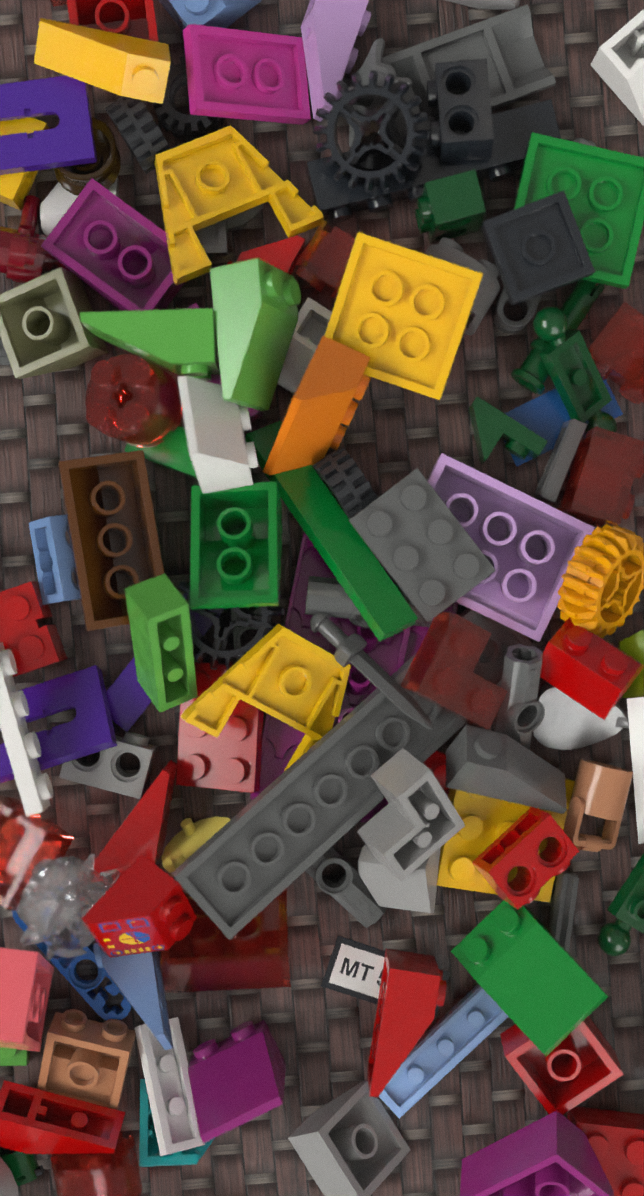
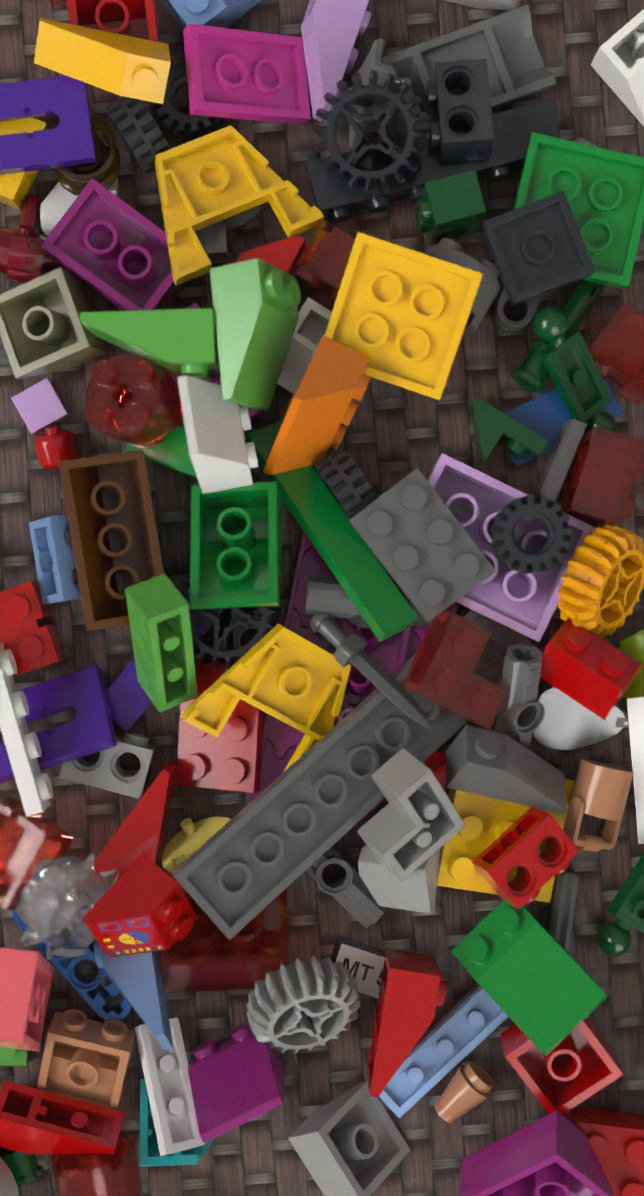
(40, 406): none -> lavender tile
(55, 446): none -> red piece
(303, 1004): none -> light grey gear
(464, 1092): none -> nougat cone
(557, 534): none -> black tyre

